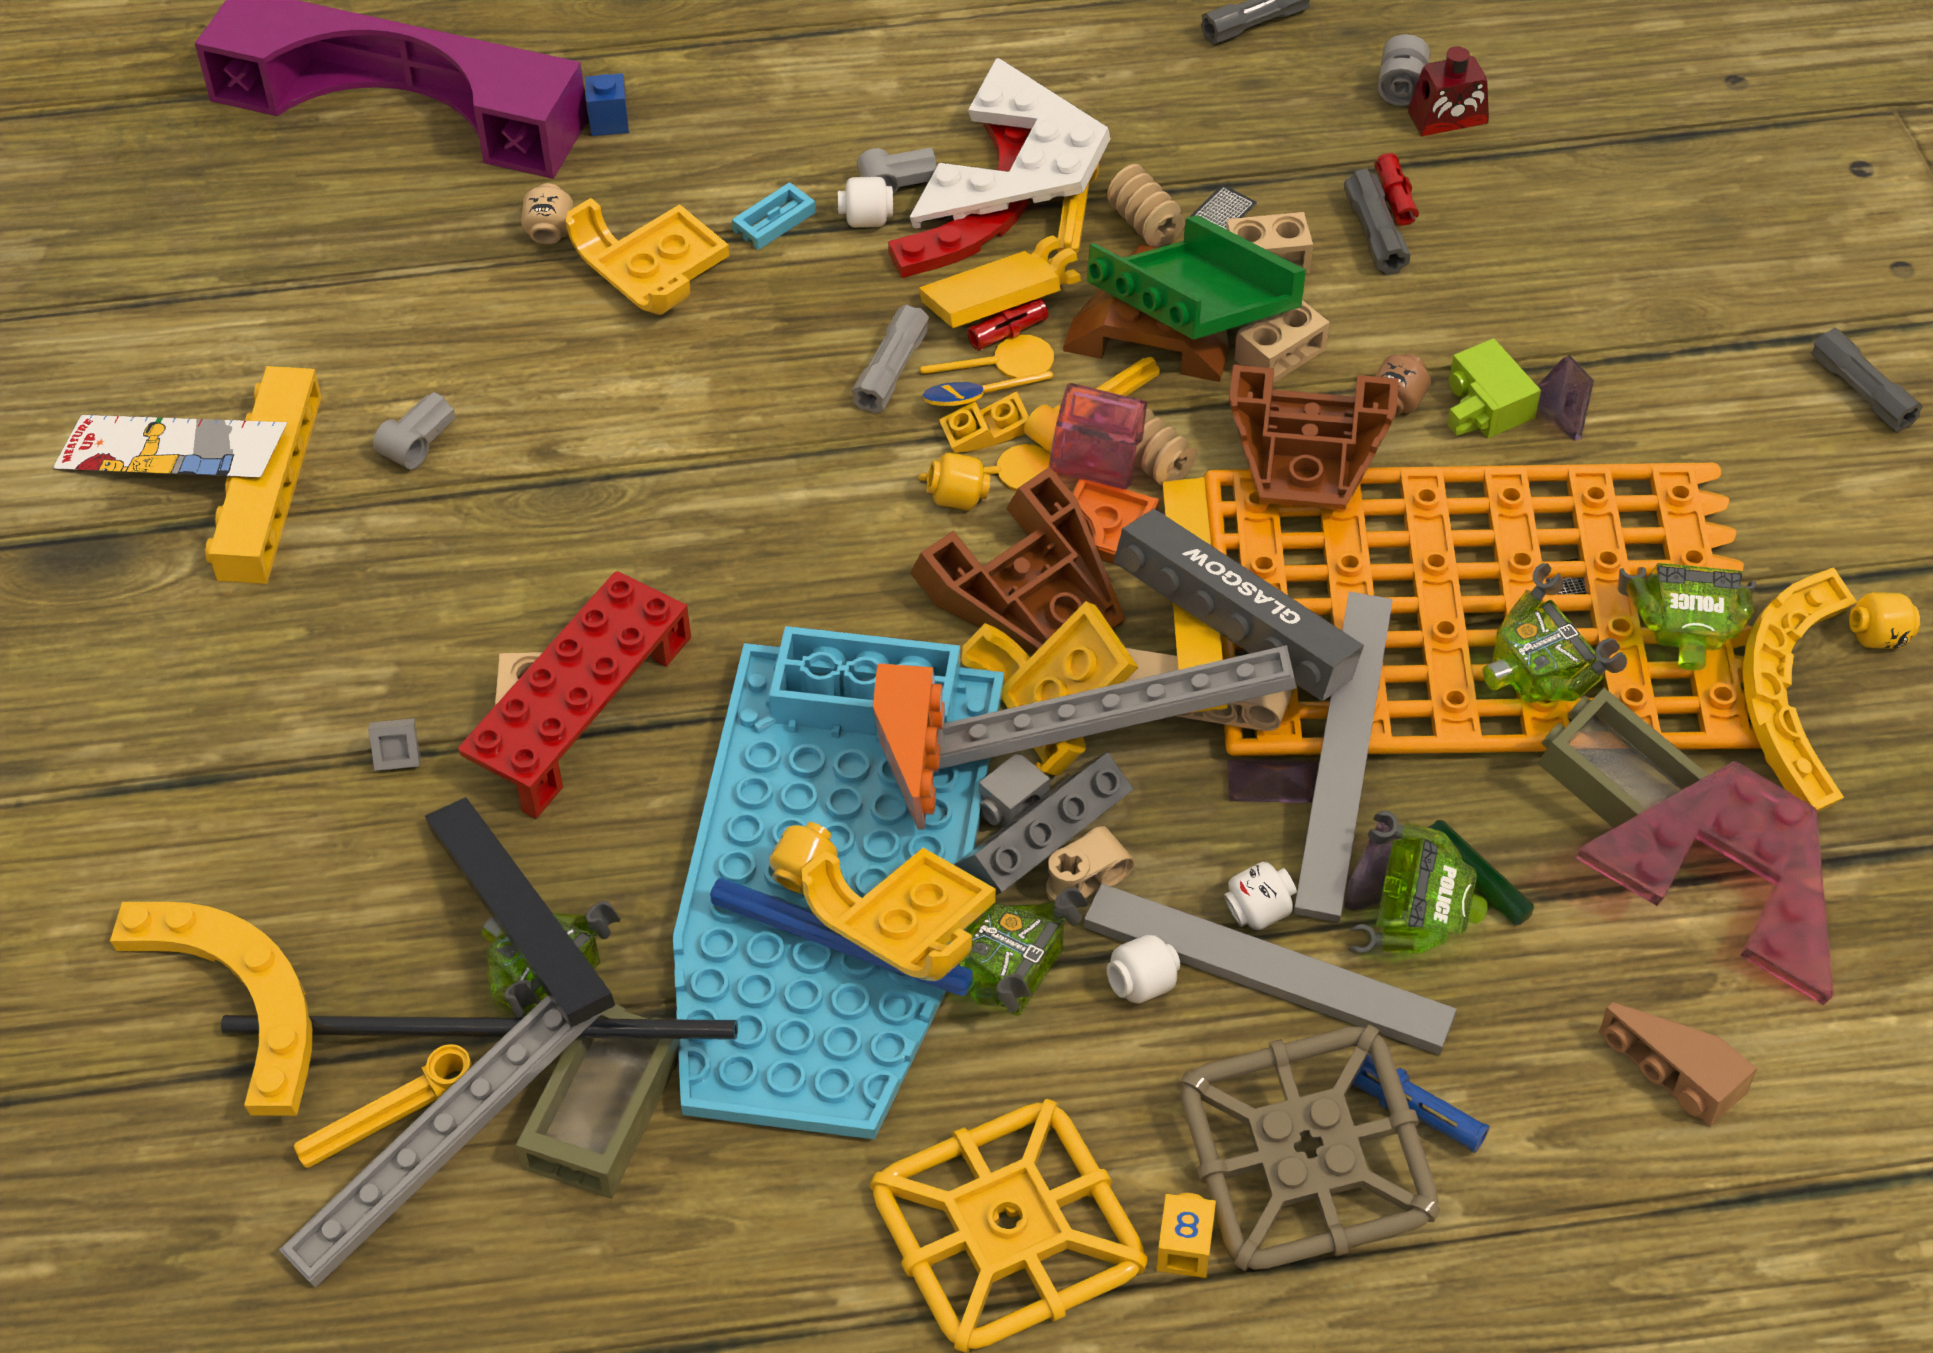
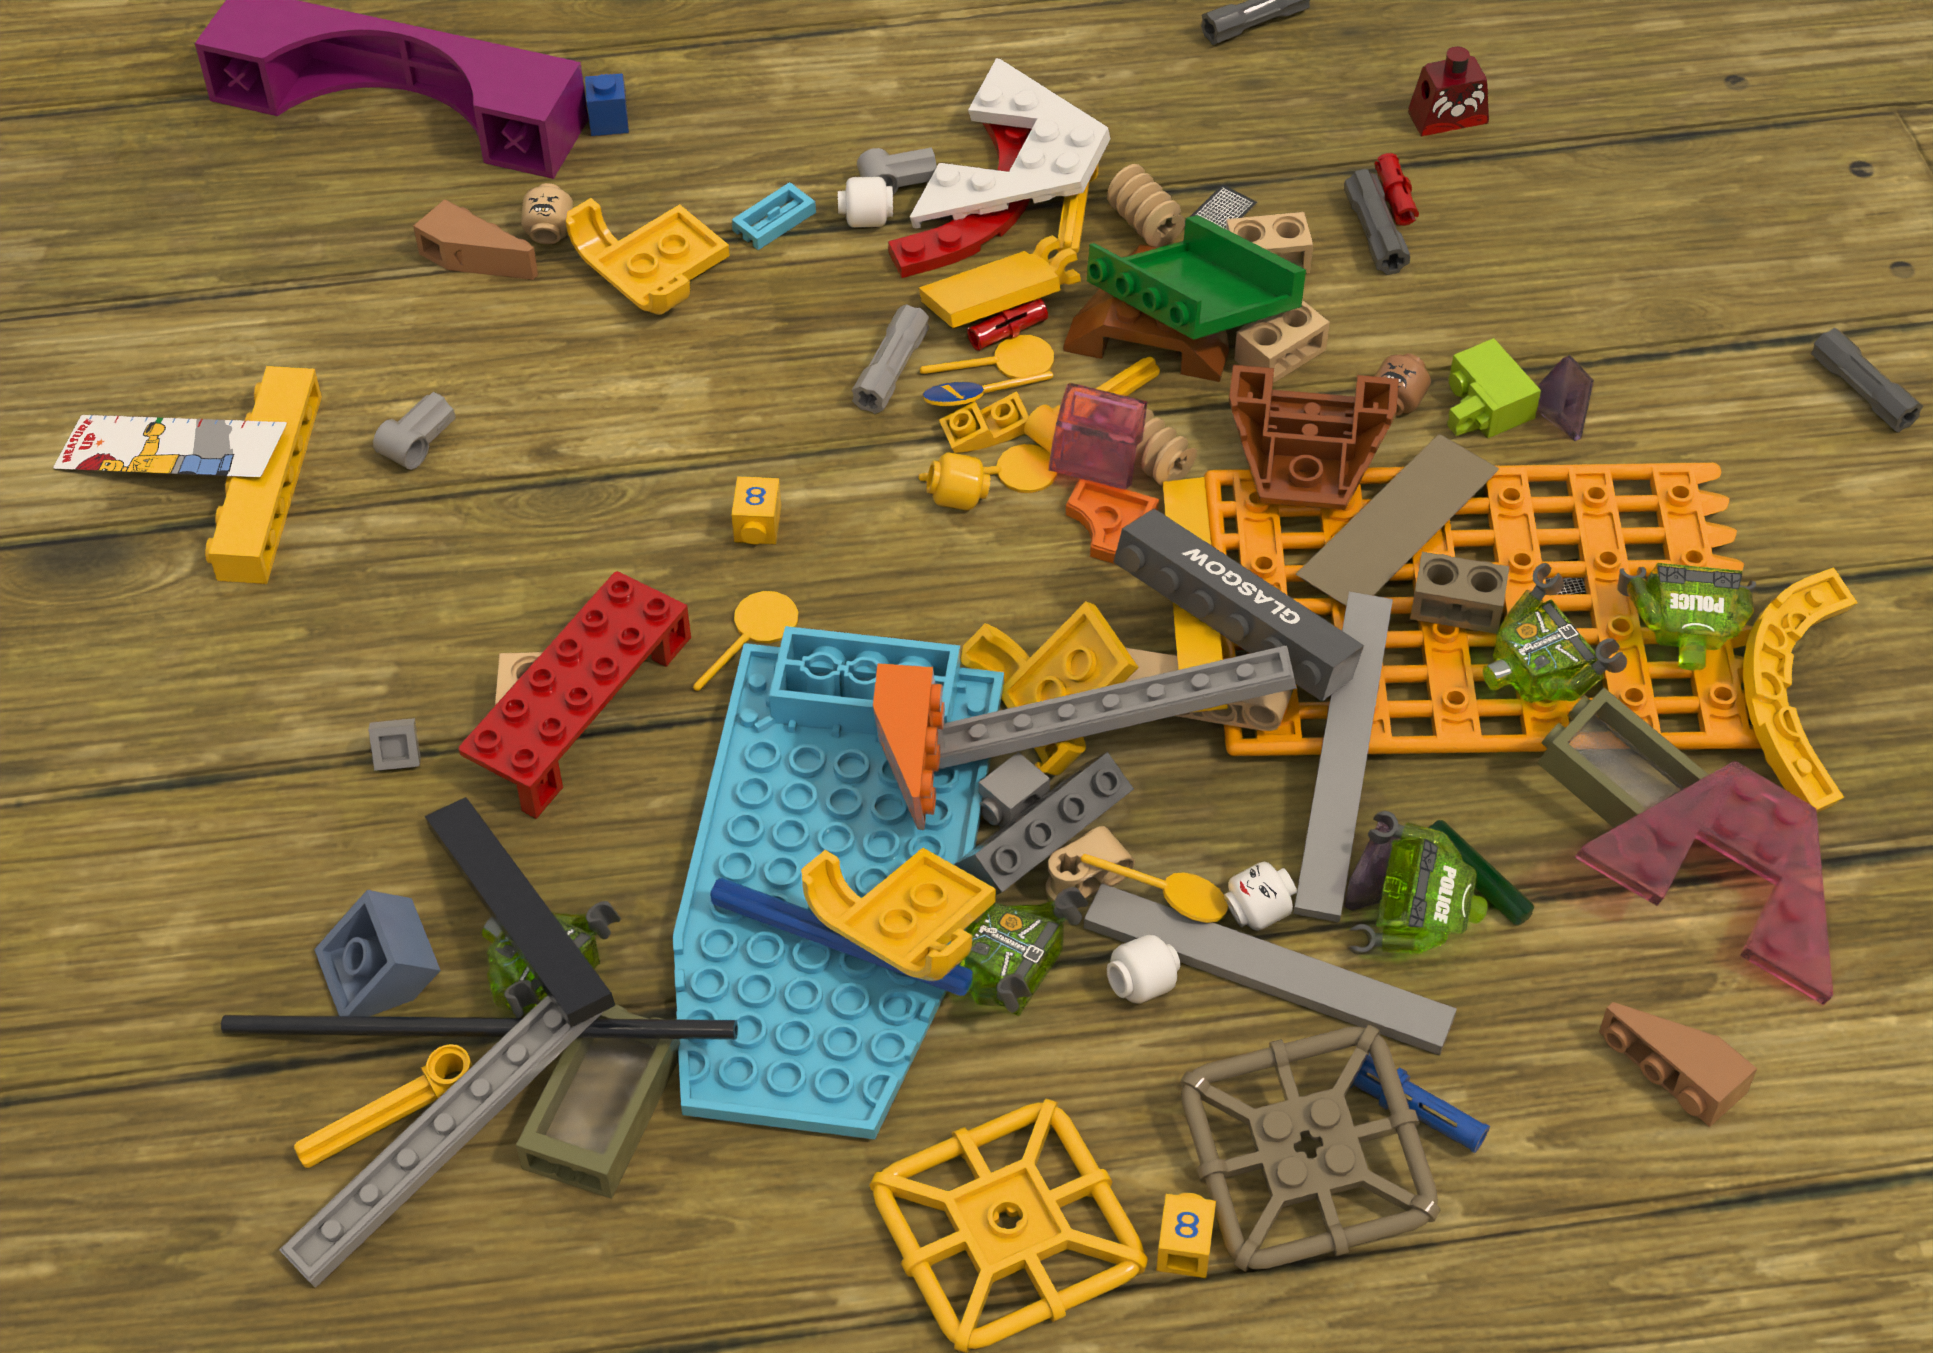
(259, 965): yellow plate -> none
(376, 955): none -> sand blue slope
(470, 244): none -> medium nougat slope
(756, 510): none -> yellow brick
(758, 619): none -> yellow piece
(795, 850): yellow head -> none
(1033, 583): dark orange wedge -> none
(1183, 891): none -> yellow piece
(1272, 781): slope -> none
(1398, 521): none -> dark tan sticker
(1401, 67): light grey wheel -> none
(1459, 592): none -> dark tan brick
(1884, 620): yellow head -> none

